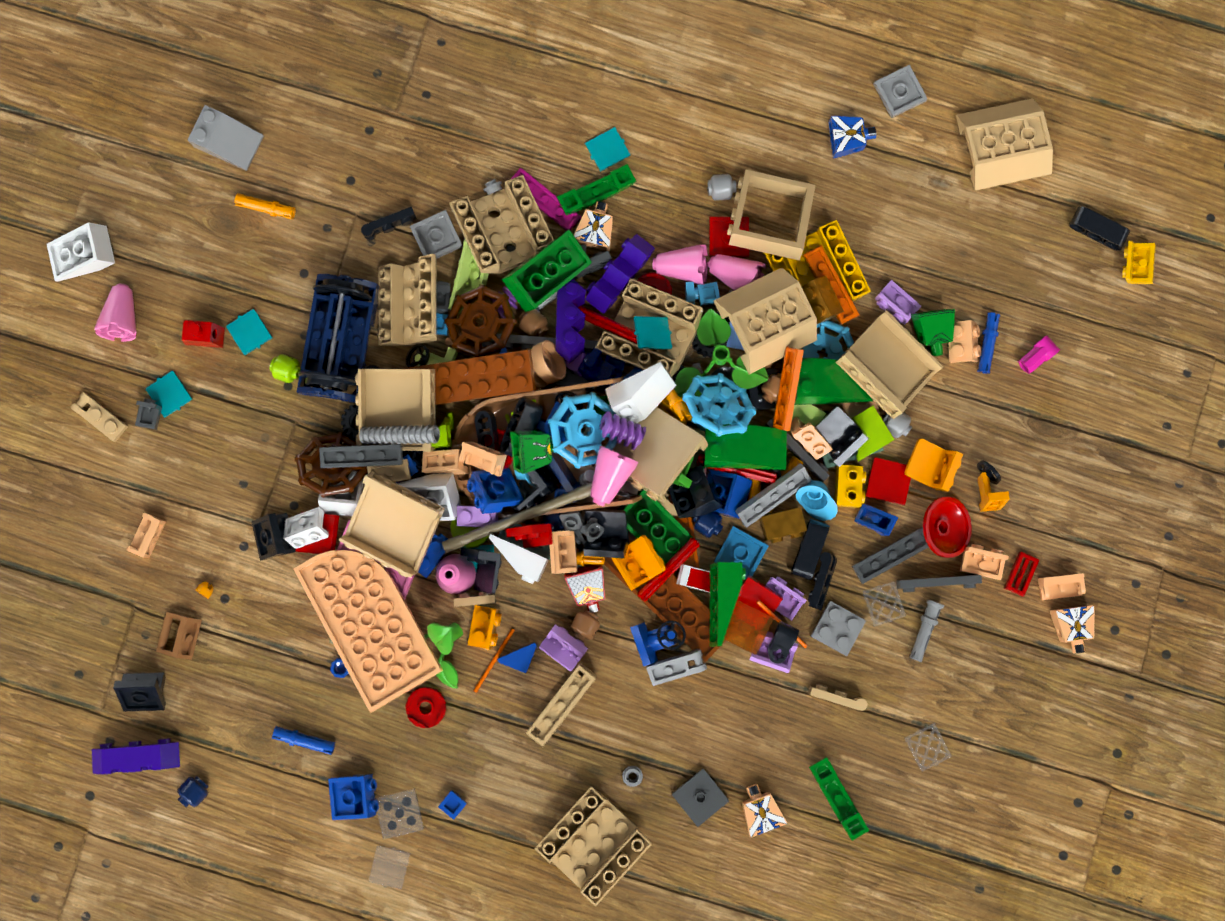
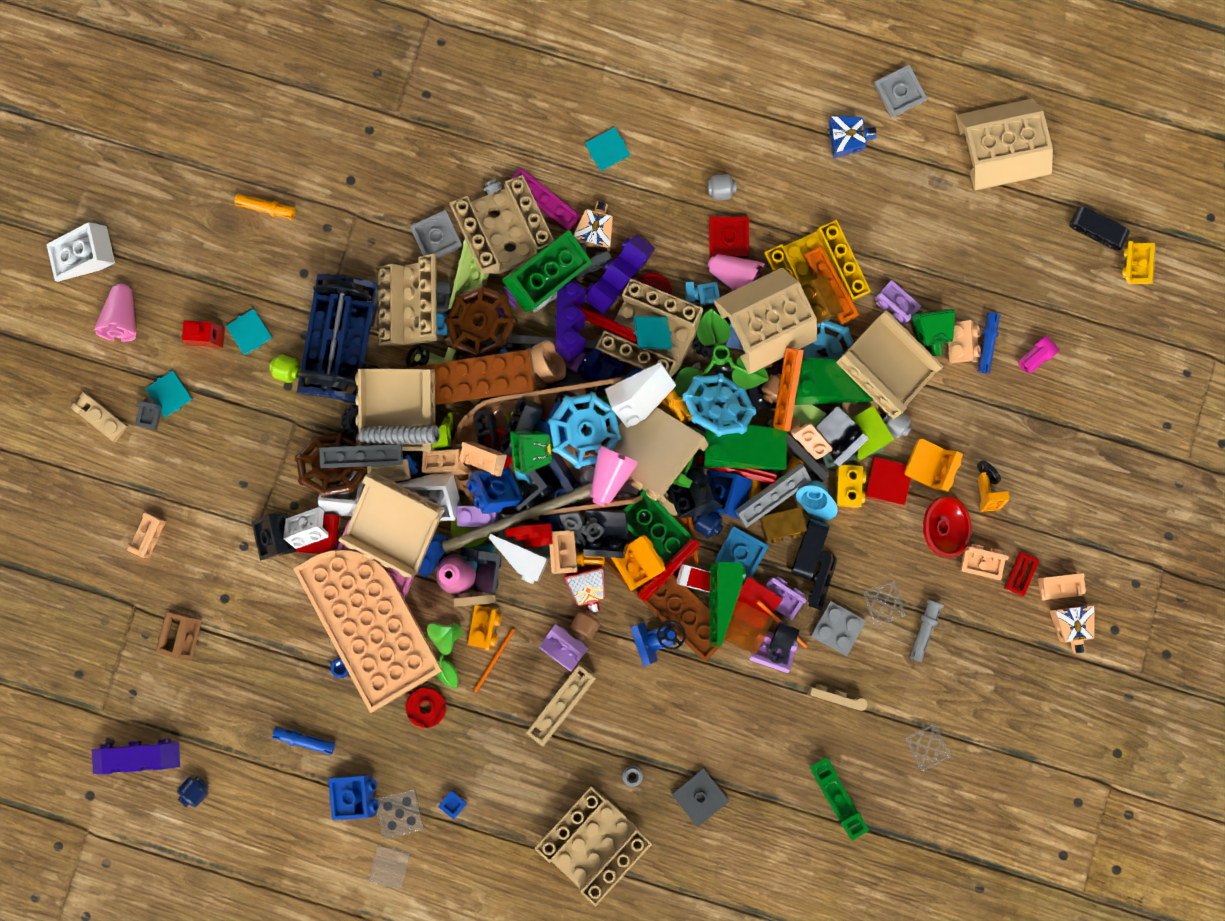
(141, 692): black bracket -> none
(204, 589): light orange hinge -> none
(225, 138): light grey slope -> none
(387, 224): black plate -> none
(520, 658): blue slope -> none
(533, 323): medium nougat head -> none
(597, 191): green slope -> none
(622, 430): medium lavender piece -> none
(676, 667): light grey plate -> none
(684, 264): bright pink cone -> none
(761, 812): torso -> none
(766, 243): tan window -> none
(876, 520): blue slope -> none
(890, 556): dark grey plate -> none
(967, 581): dark grey plate -> none

